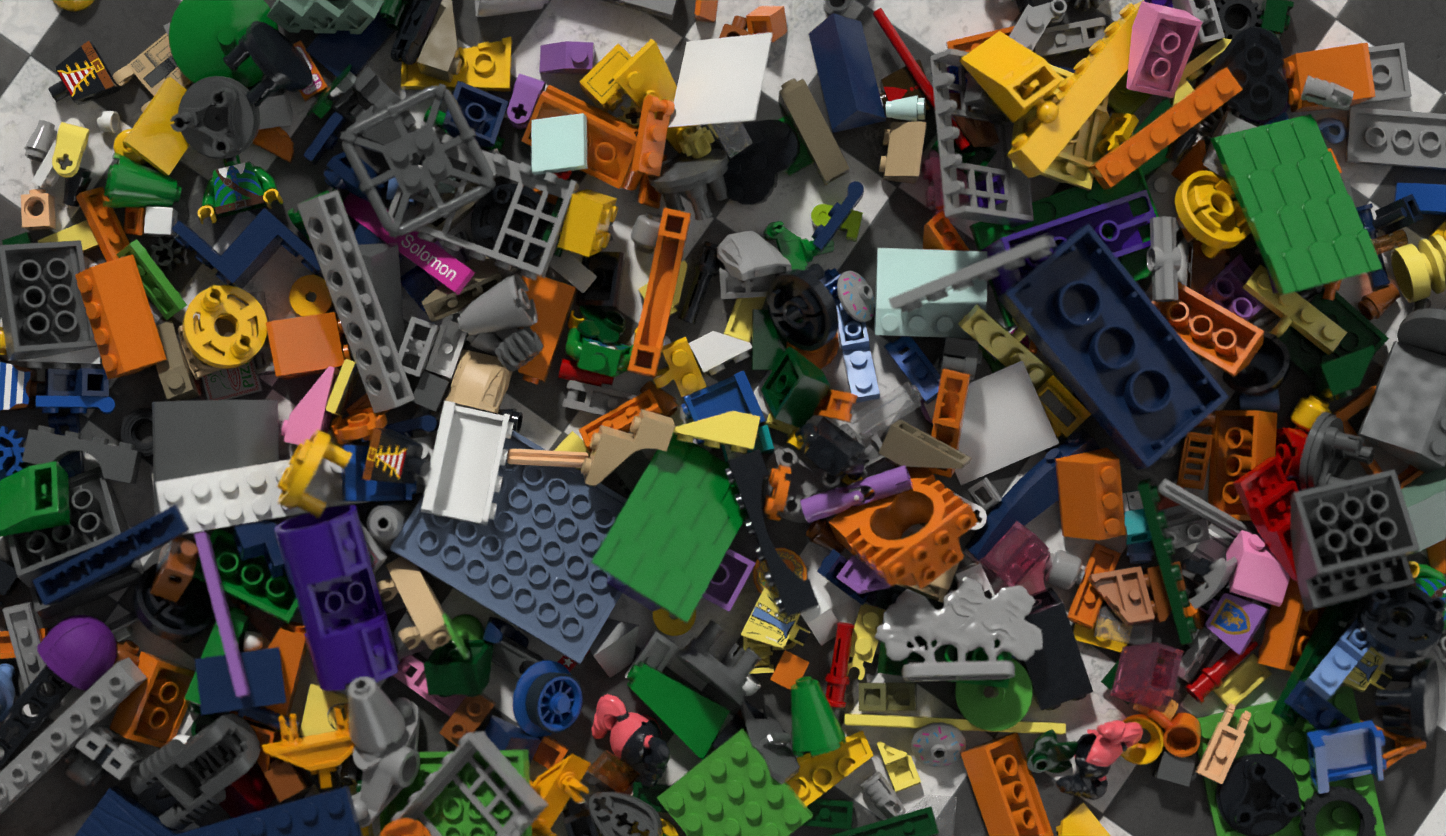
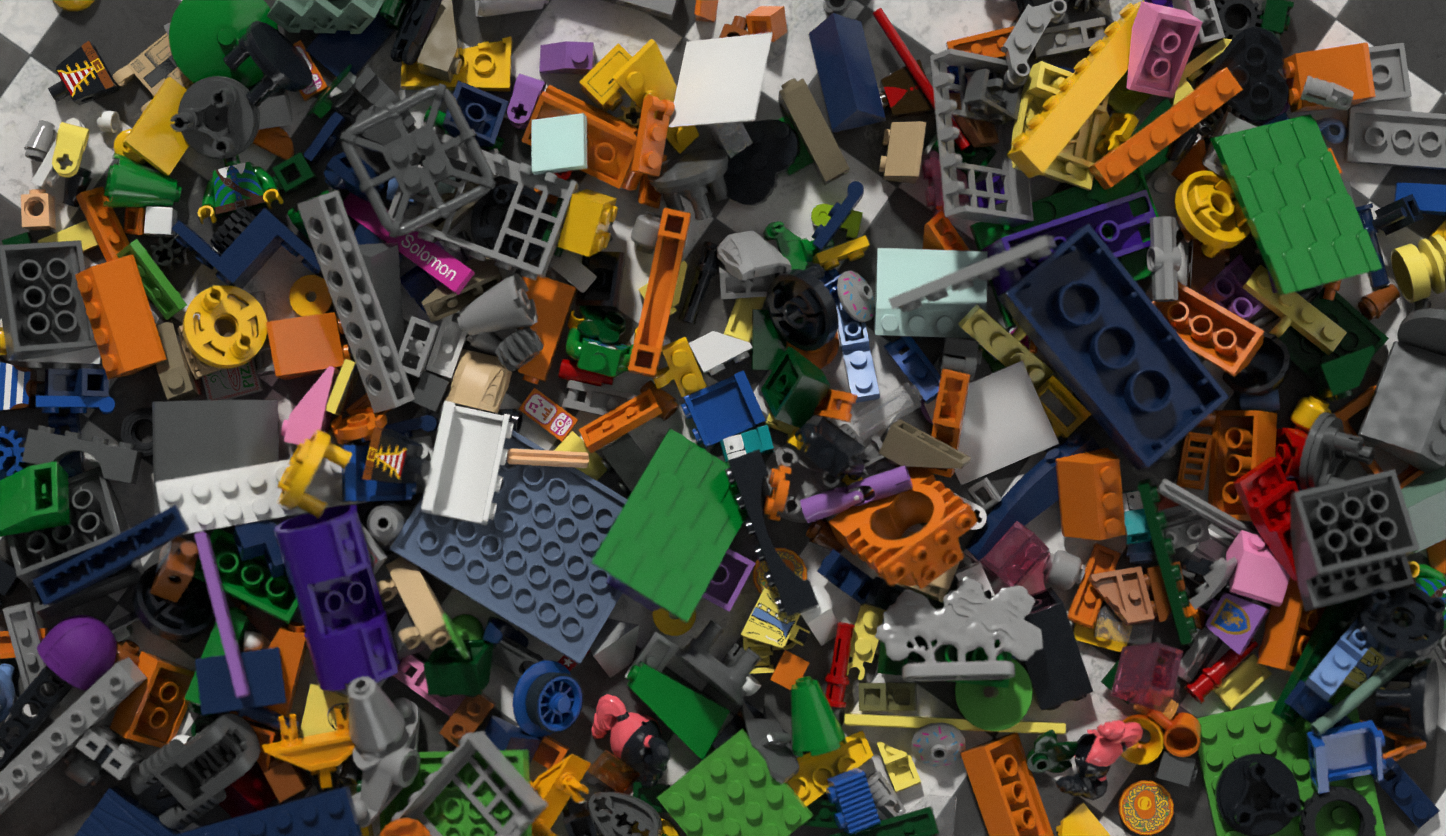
(231, 229): none -> black tyre
(294, 164): none -> dark green brick
(548, 414): none -> tile
(613, 446): tan arch -> none
(696, 141): light yellow gear -> none
(728, 429): light yellow slope -> none
(852, 249): none -> yellow plate
(853, 801): none -> blue brick
(861, 577): medium lavender slope -> none
(907, 109): light aqua cone -> none
(1011, 75): yellow slope -> none
(1145, 807): none -> tile
(1223, 746): light nougat hinge -> none
(1359, 695): none -> sand green piece
(1387, 243): clear orange axle -> none
(1407, 794): none -> dark blue plate

